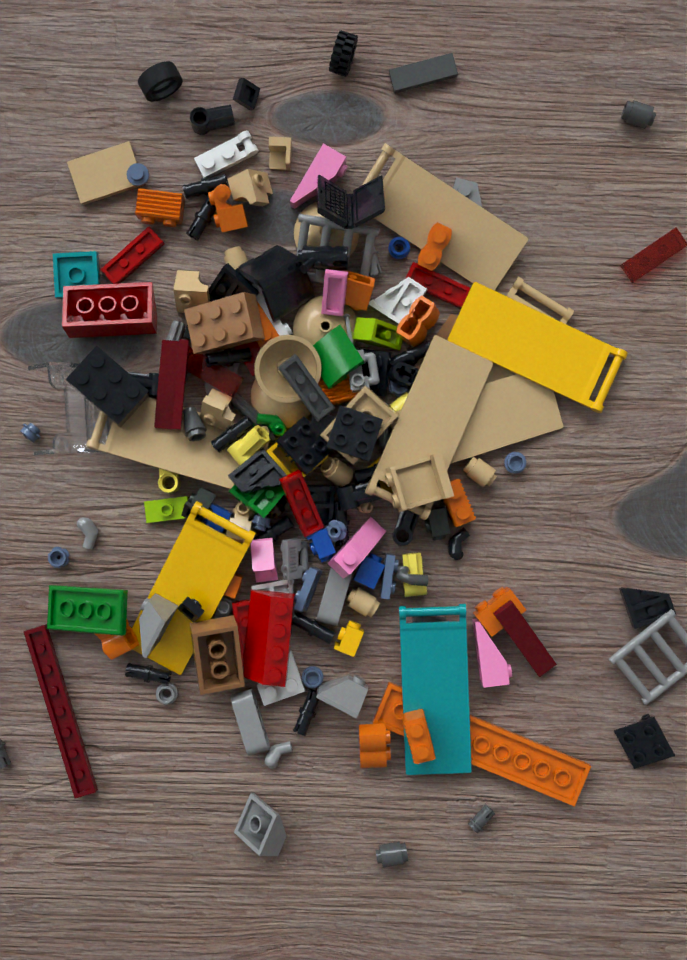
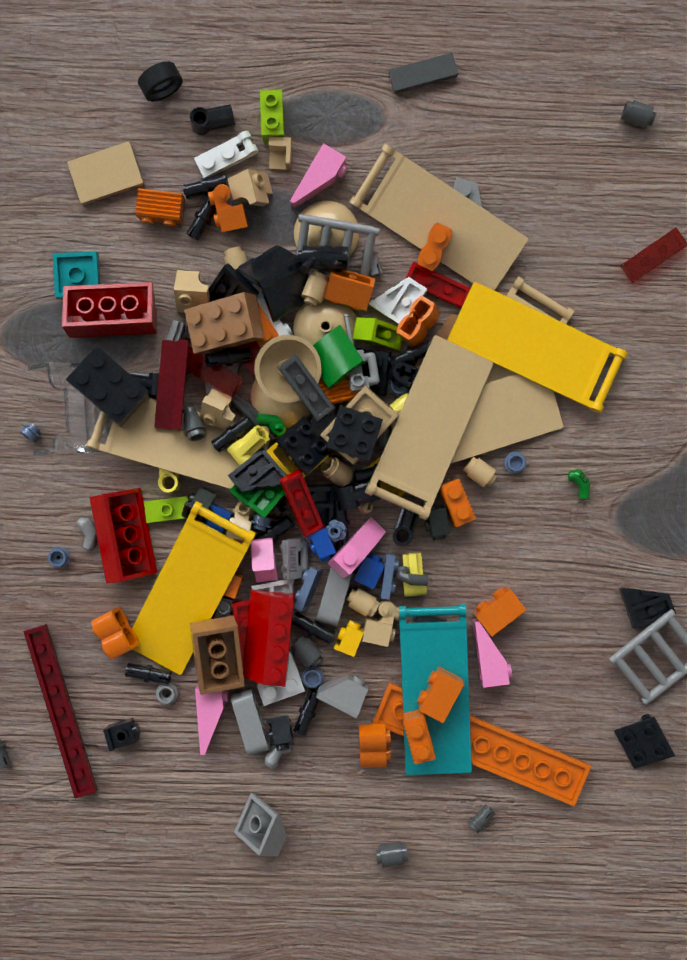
(87, 609): green tile -> none
(113, 730): none -> black brick
(123, 535): none -> red slope
(132, 256): red tile -> none
(137, 174): sand blue plate -> none
(154, 621): light grey slope -> none
(191, 609): black plate -> none
(208, 714): none -> bright pink slope
(246, 94): black plate -> none
(271, 114): none -> lime brick
(281, 732): none -> black brick
(307, 652): none -> dark grey brick
(315, 288): none -> tan brick
(334, 292): bright pink tile -> none
(343, 53): black tyre -> none
(350, 209): black piece -> none
(380, 630): none -> tan brick
(399, 241): blue plate -> none
(418, 482): tan panel -> none
(440, 694): none -> orange brick
(455, 544): black arm -> none
(524, 638): dark red tile -> none
(582, 481): none -> green arm

